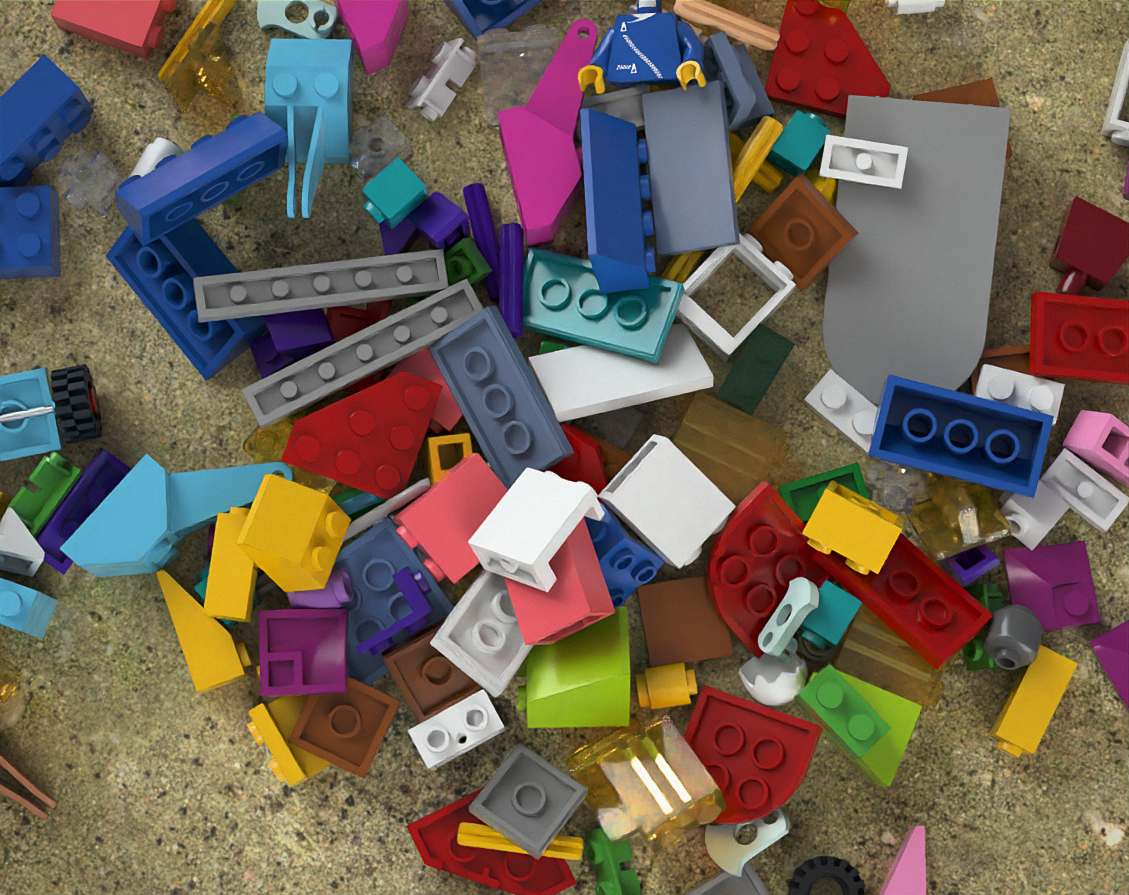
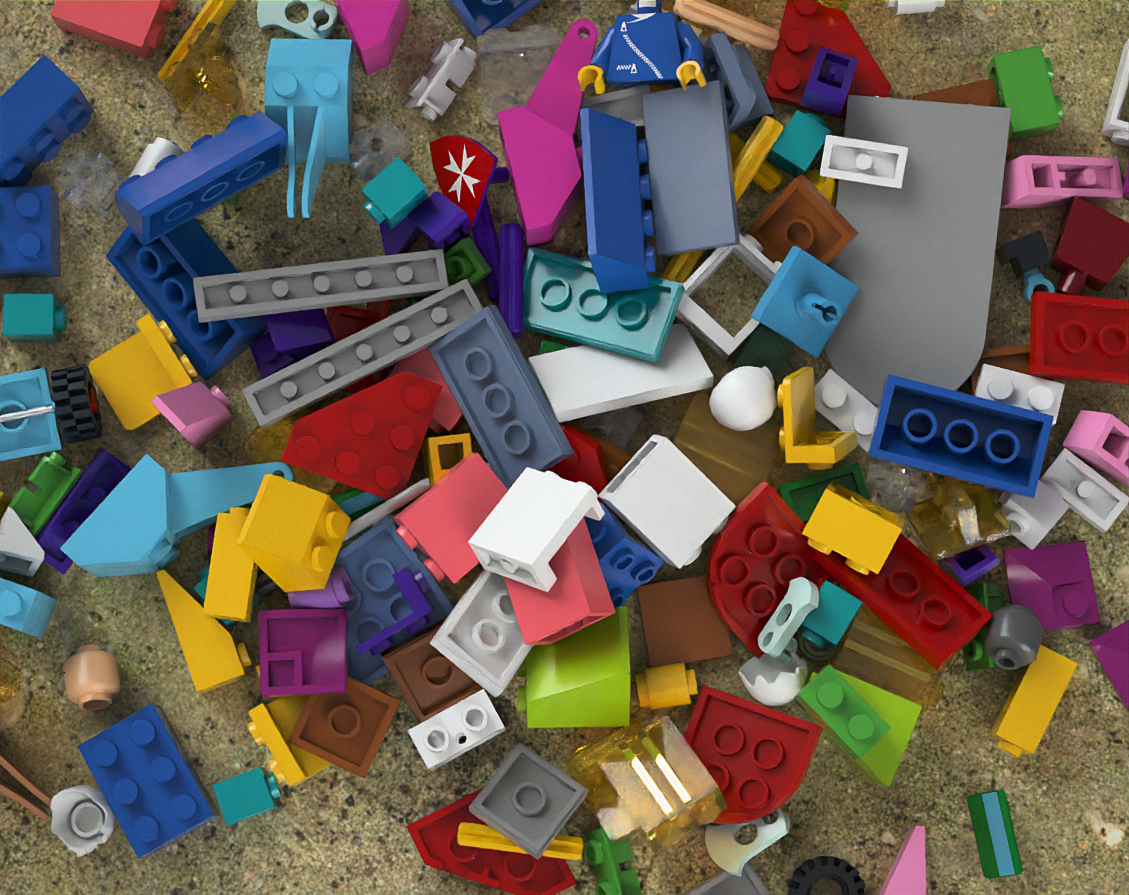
(33, 318): none -> teal brick
(81, 818): none -> white hair
(91, 678): none -> light nougat head
(141, 370): none -> yellow bracket
(148, 780): none -> blue brick
(195, 411): none -> bright pink slope
(247, 795): none -> teal brick
(465, 172): none -> red shield
(744, 398): none -> white hair
(799, 433): none -> yellow bracket
(805, 301): none -> dark azure tile
(829, 82): none -> dark purple slope
(994, 834): none -> green slope
(1025, 87): none -> bright green brick
(1026, 257): none -> black piece
(1056, 180): none -> bright pink slope

